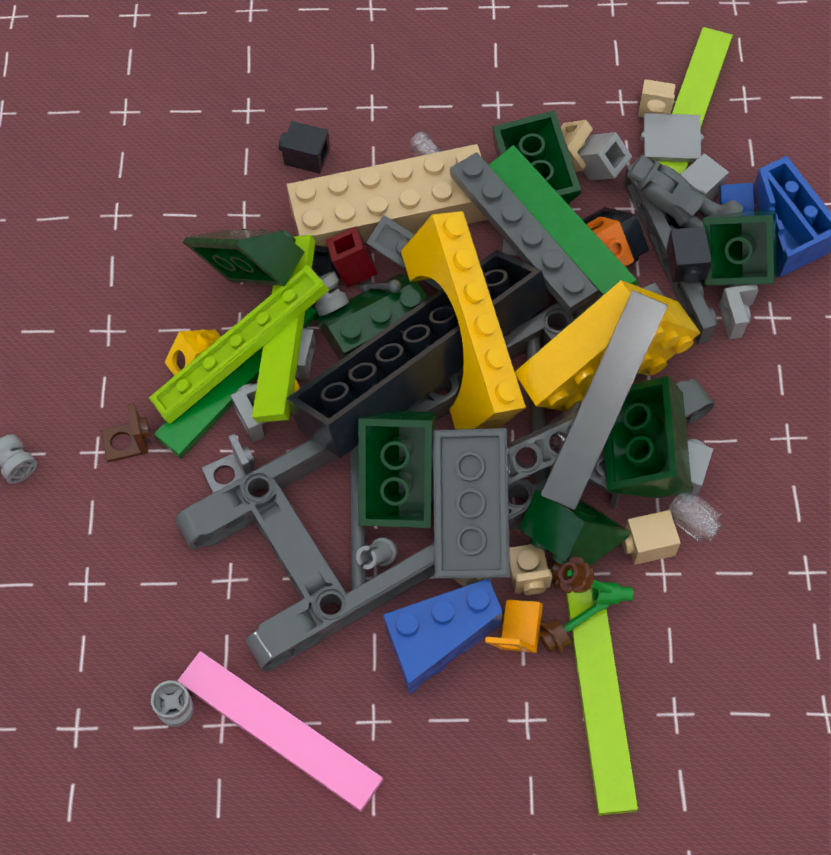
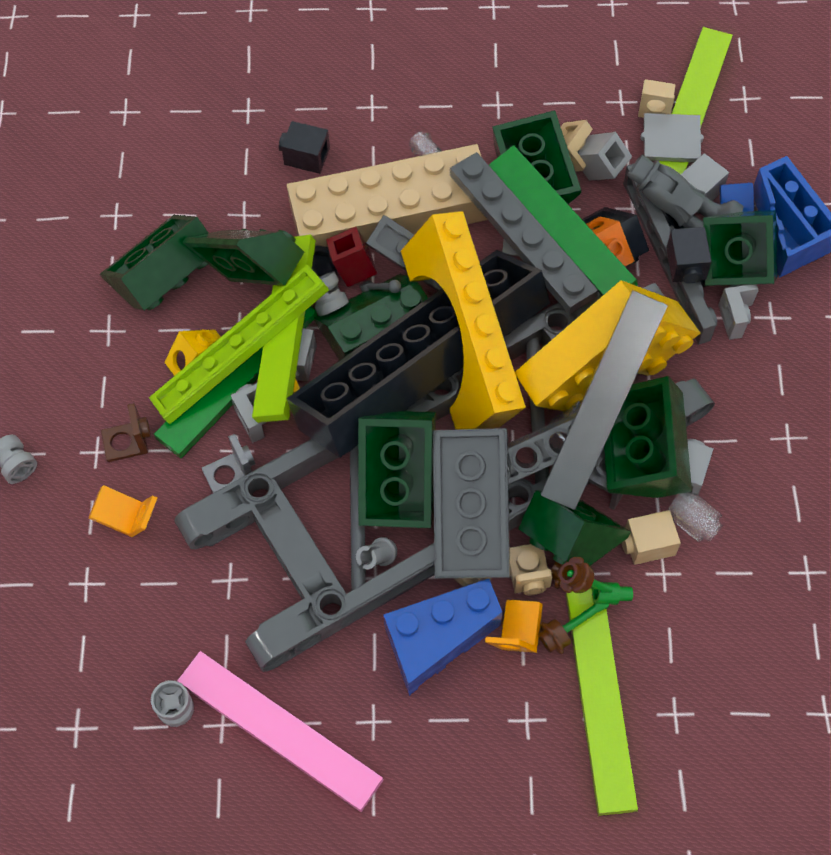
(122, 511): none -> light orange bracket
(156, 263): none -> dark green slope

